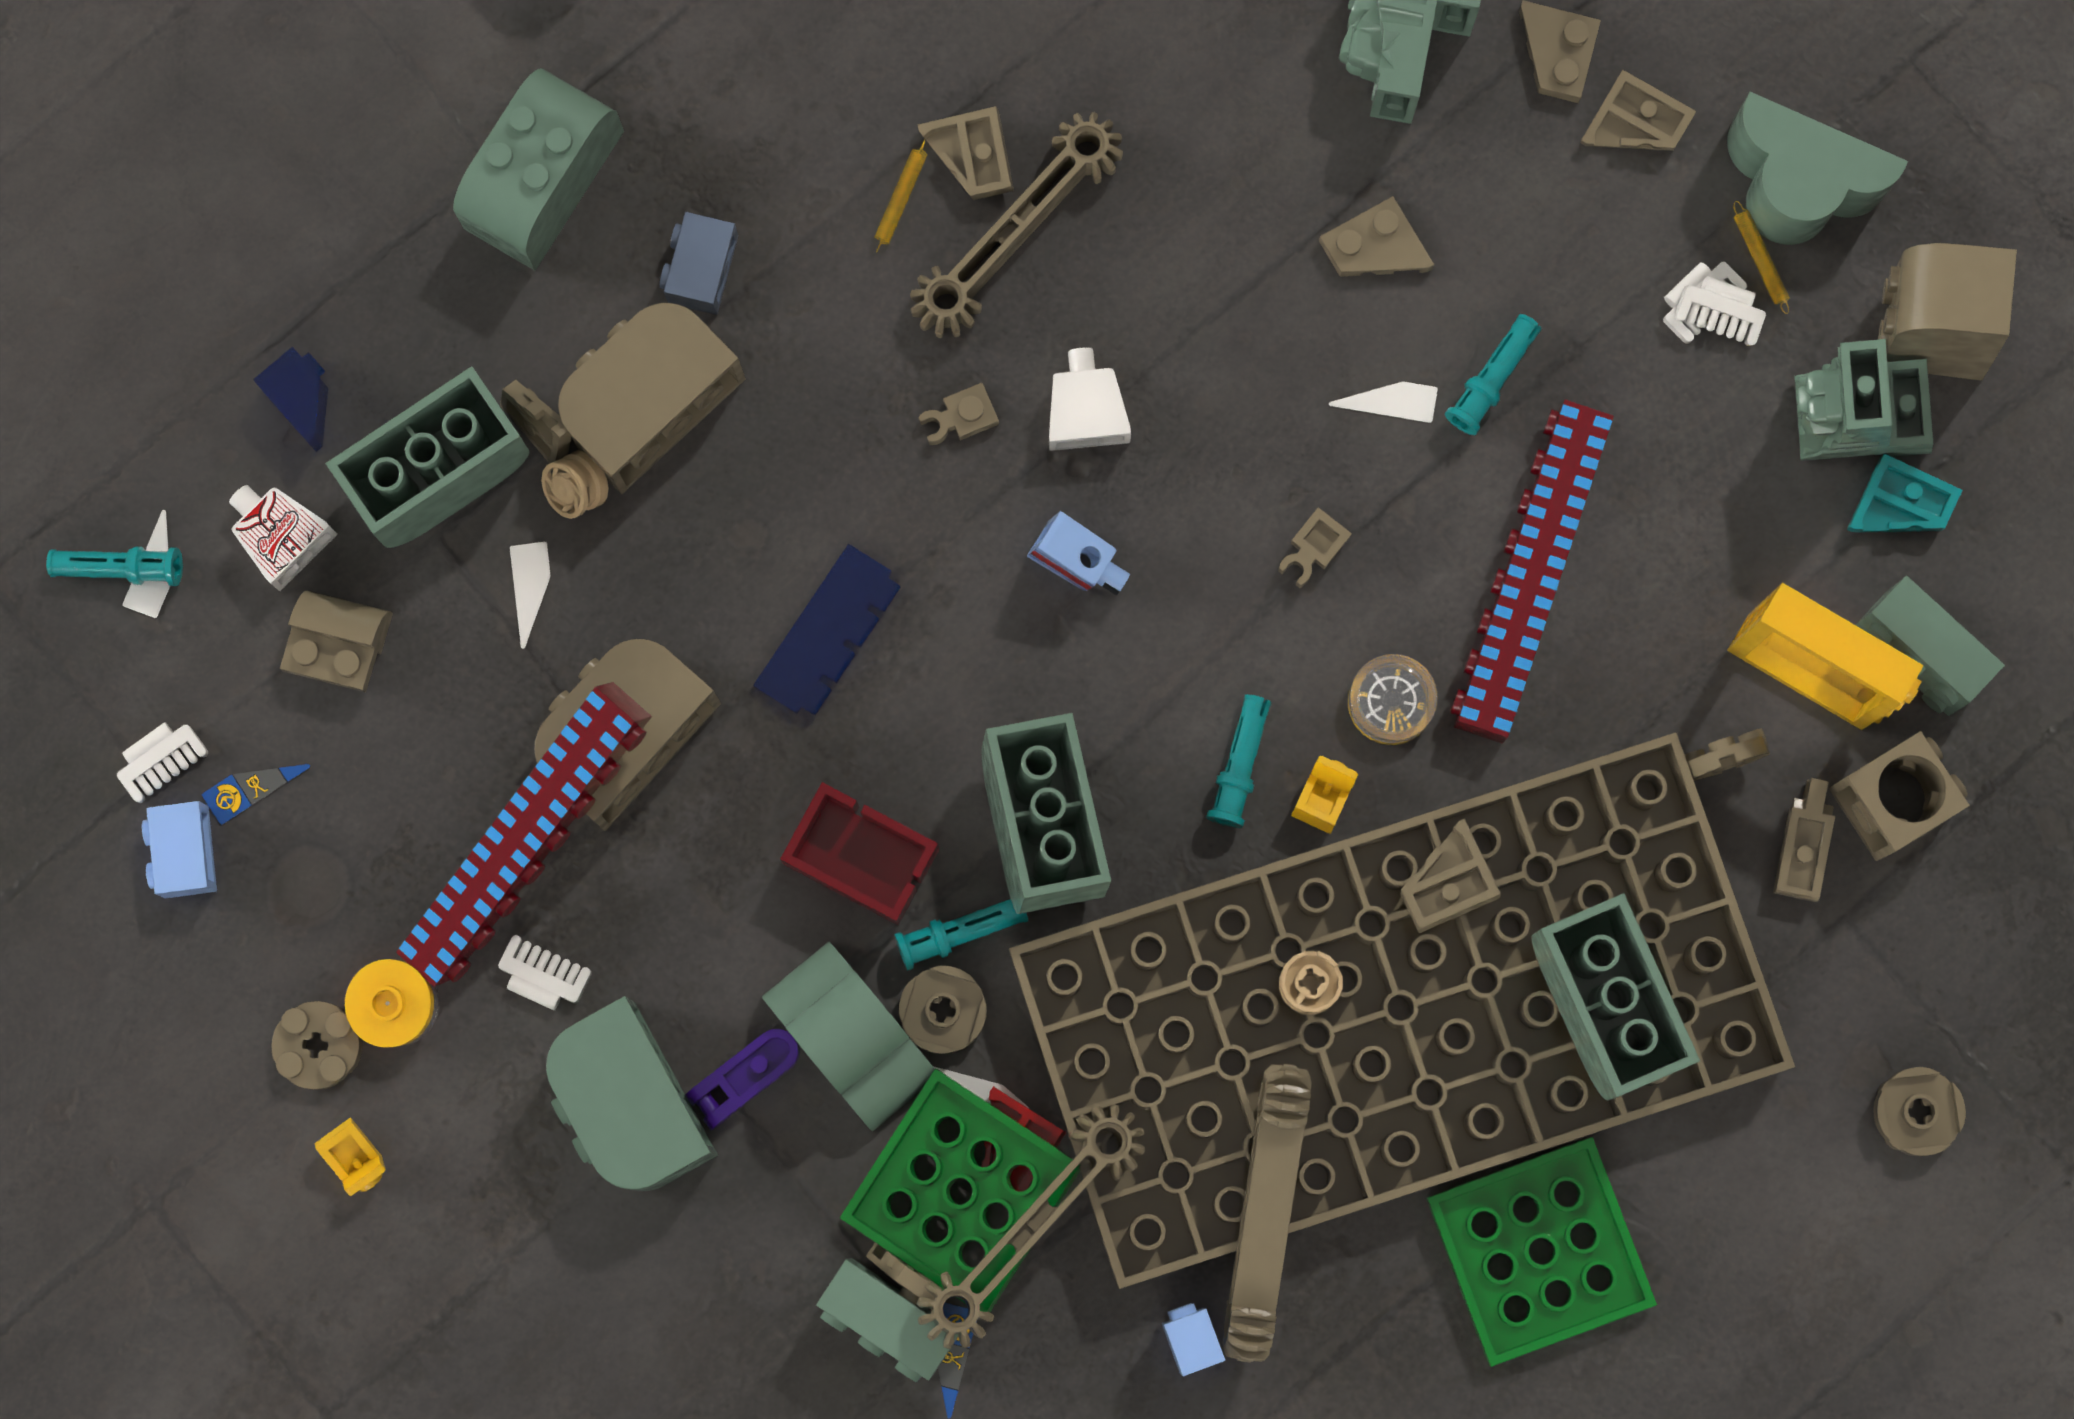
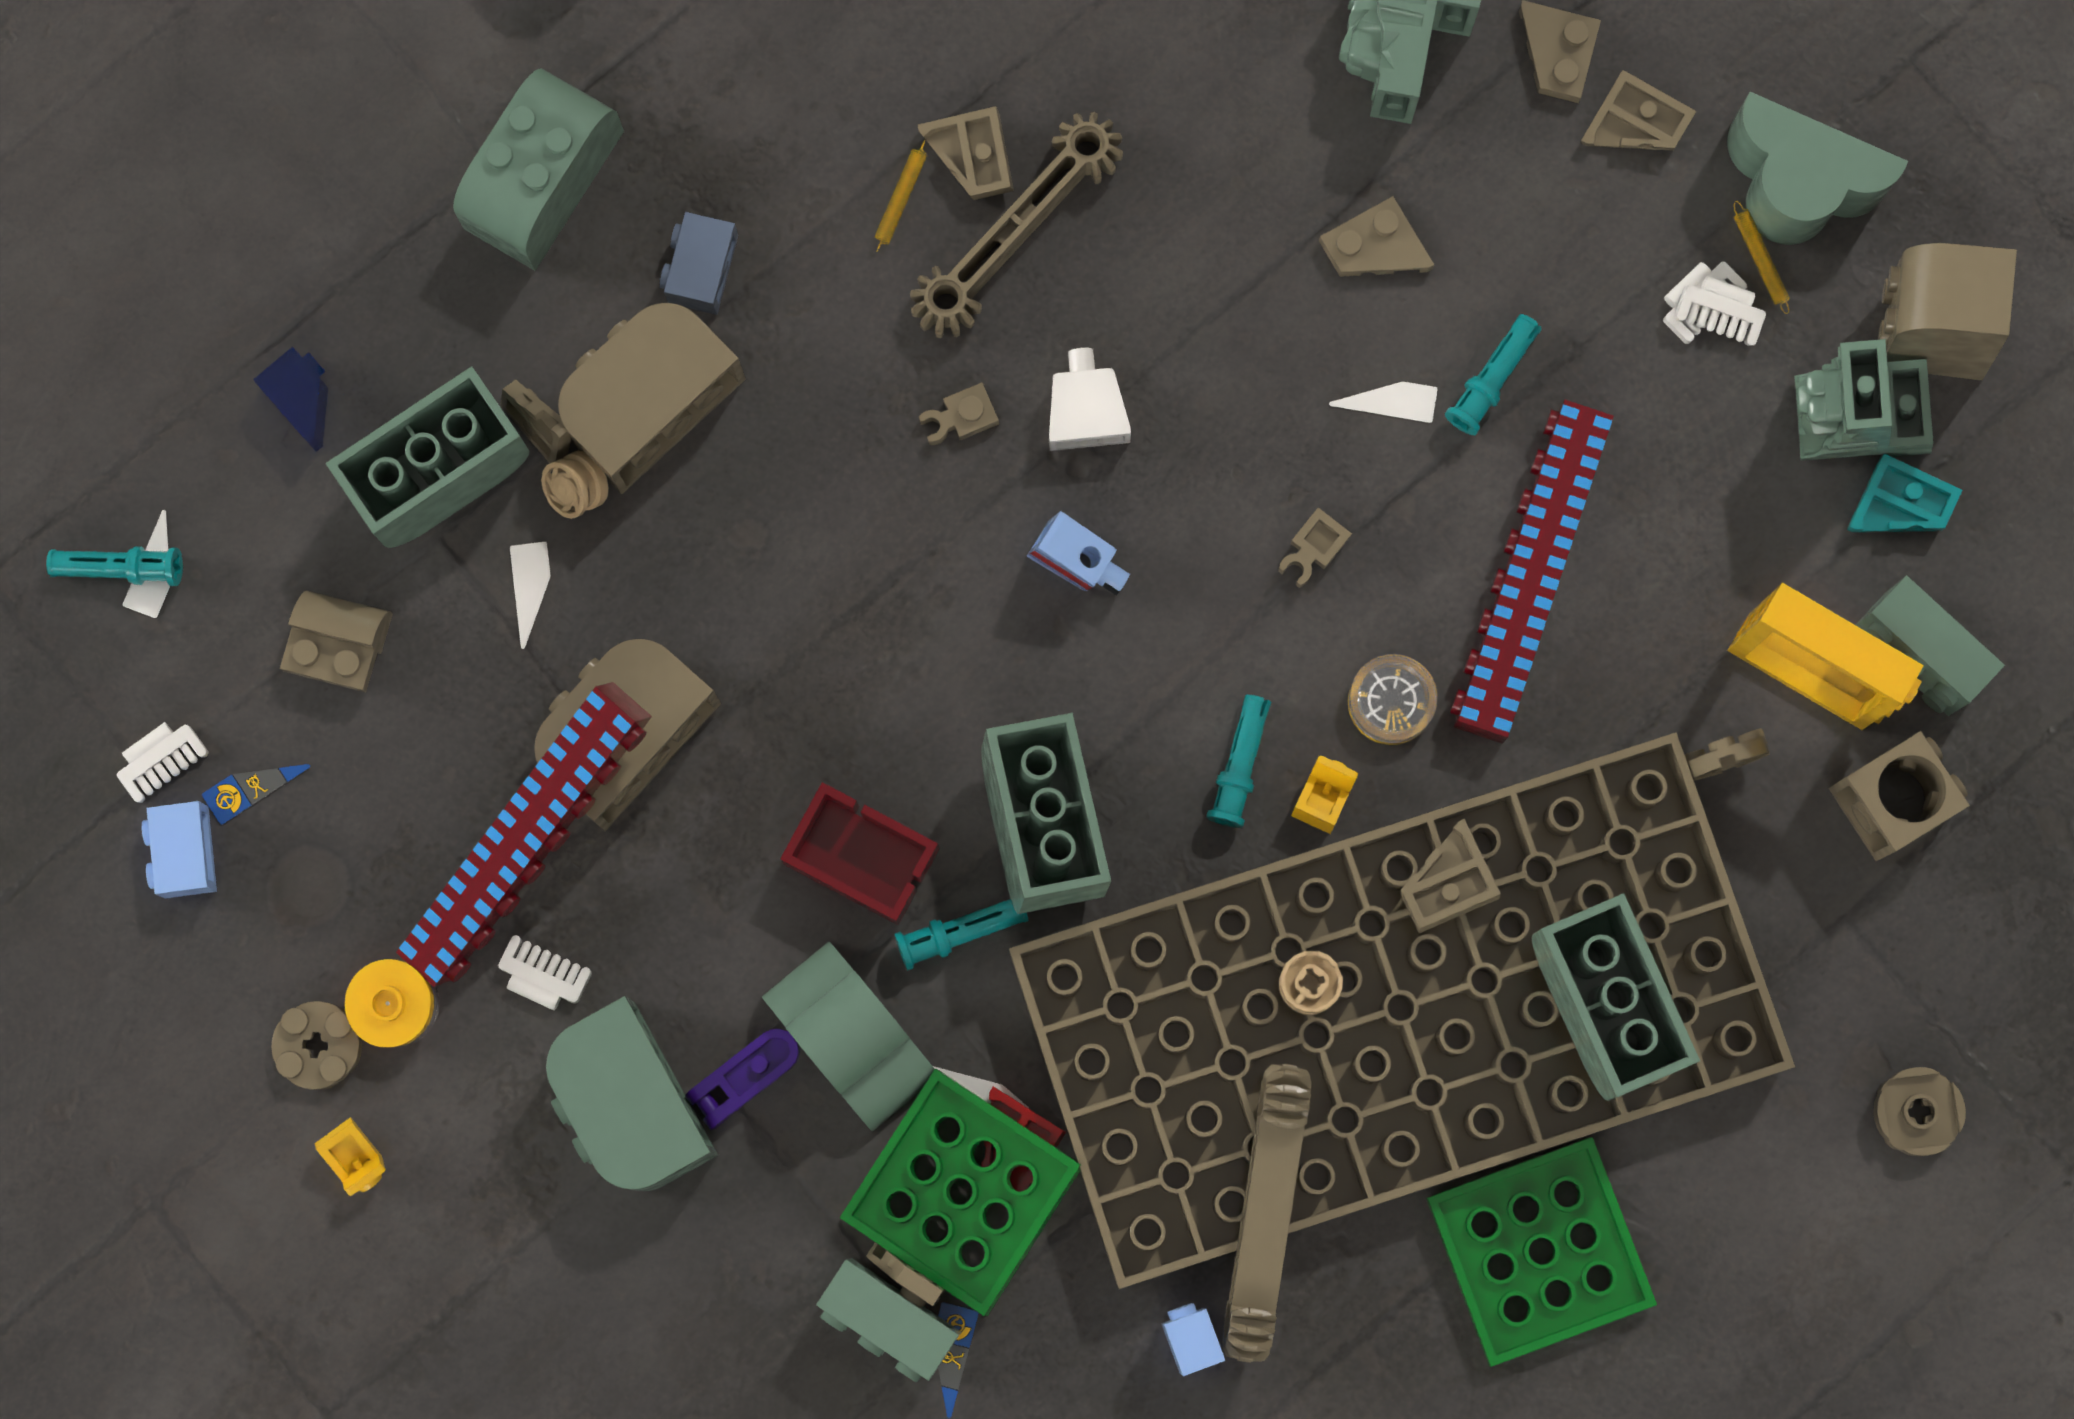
(278, 533): white torso -> none
(818, 636): clear blue windscreen -> none
(964, 997): dark tan plate -> none
(1032, 1224): dark tan arm -> none
(1805, 844): dark tan hinge -> none

